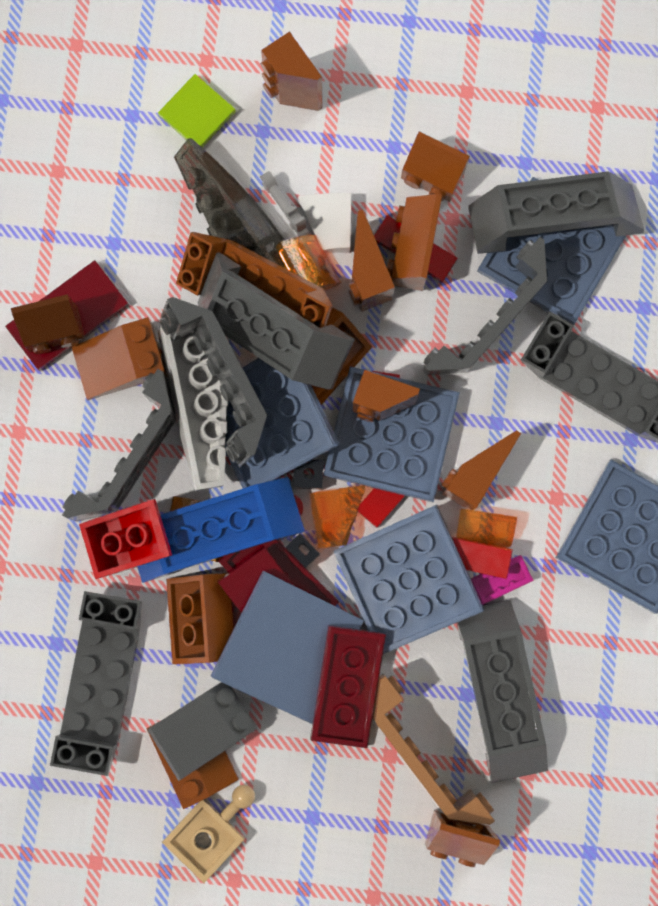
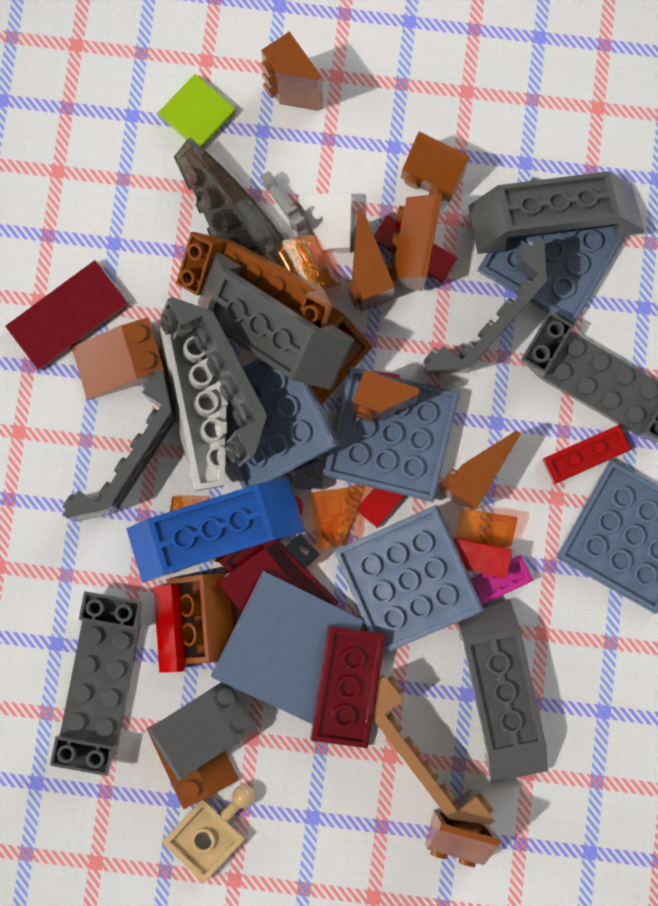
(48, 324): reddish brown slope -> none
(125, 539): red slope -> none
(169, 628): none -> red tile
(586, 454): none -> red tile

